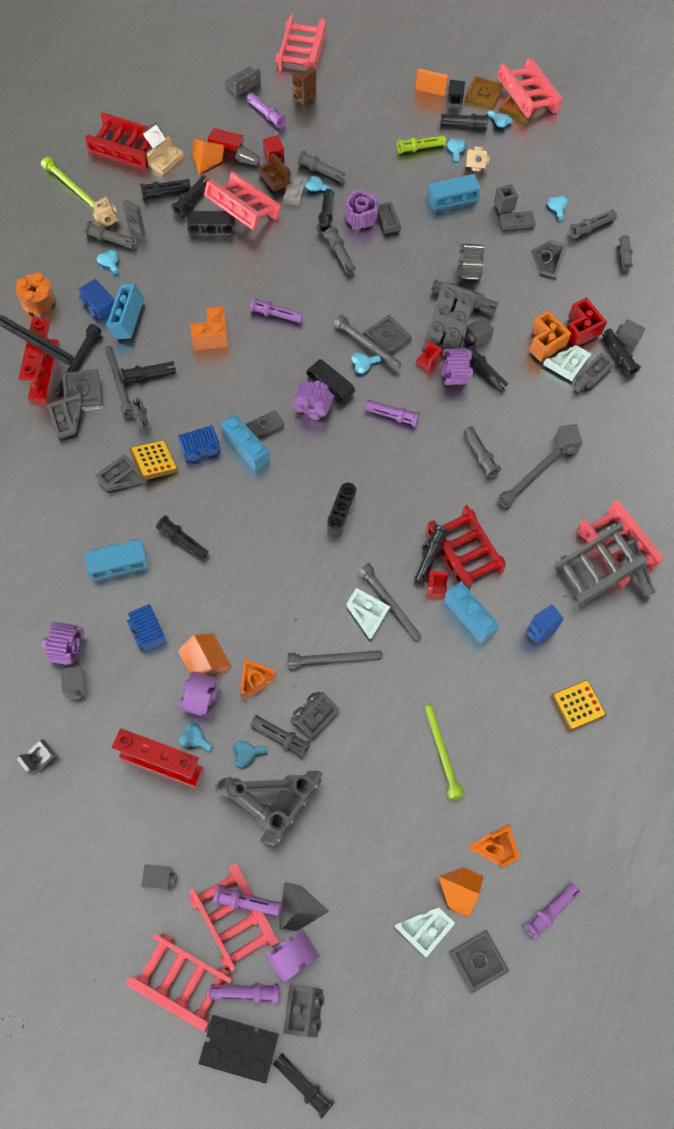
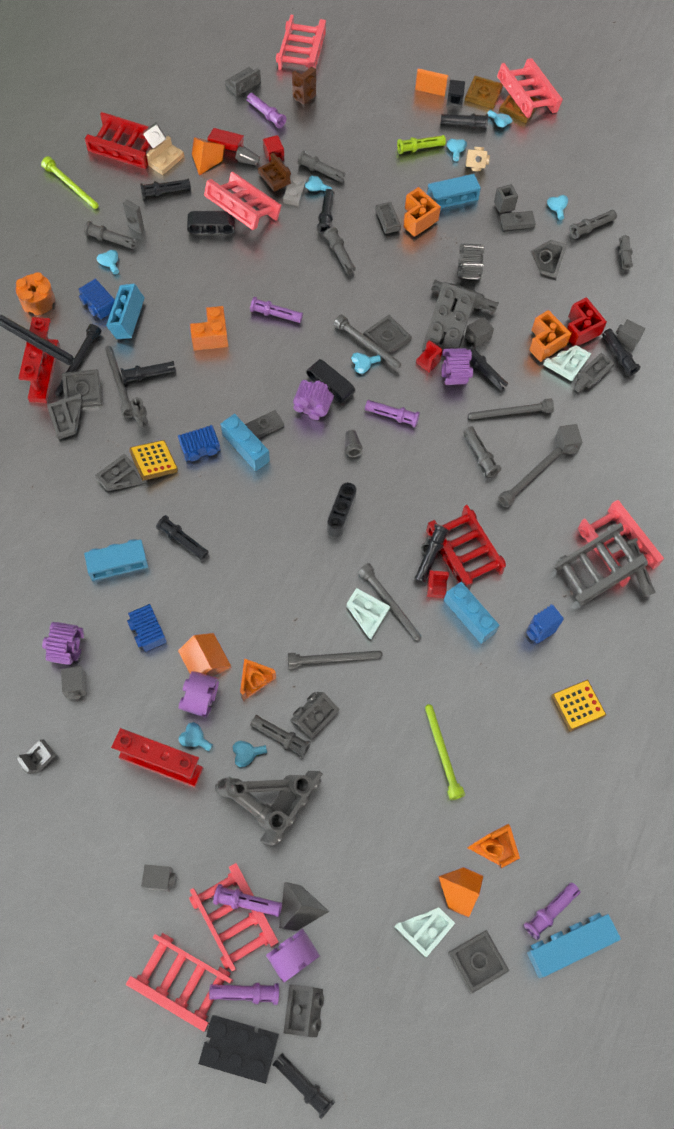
(105, 212): tan brick -> none
(186, 199): black pin -> none
(352, 444): none -> dark grey cone
(361, 209): medium lavender brick -> none
(421, 211): none -> orange brick
(545, 406): none -> dark grey piece
(574, 945): none -> dark azure brick

